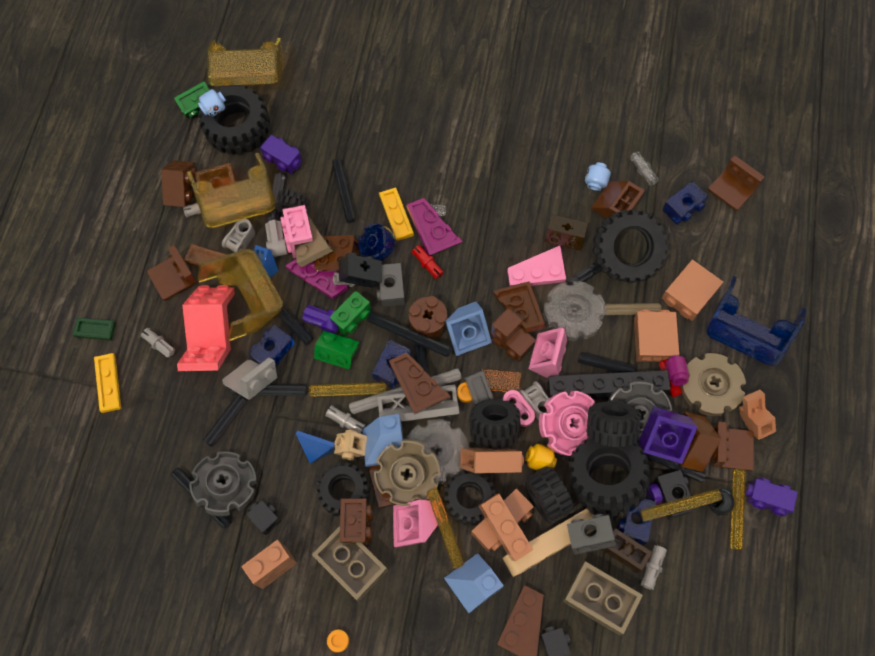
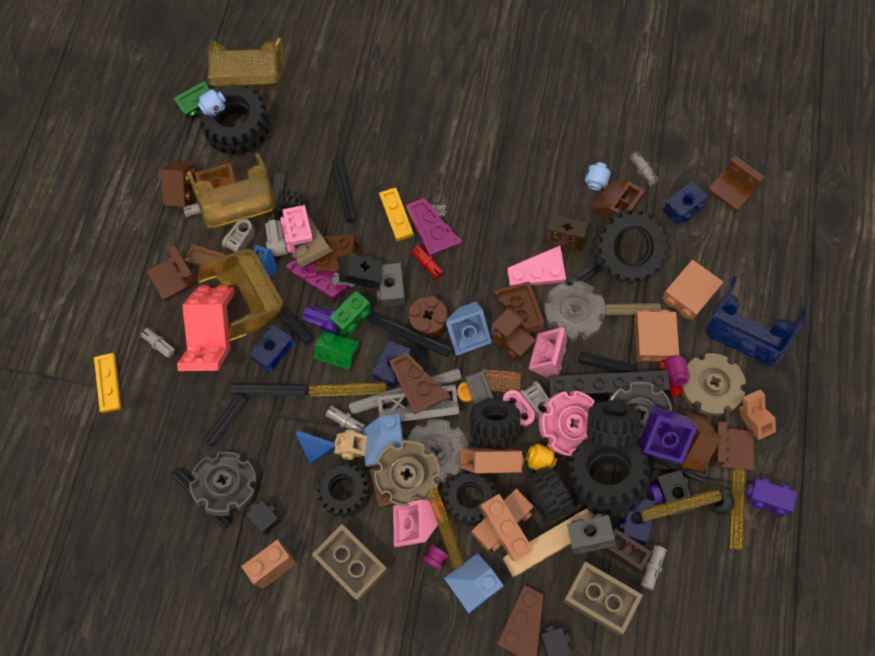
(94, 329): dark green tile -> none
(251, 377): light grey bracket -> none
(281, 154): dark purple brick -> none
(338, 640): light orange tile -> none
(355, 521): reddish brown bracket -> none
(376, 242): clear blue cylinder -> none
(435, 557): none -> magenta wheel

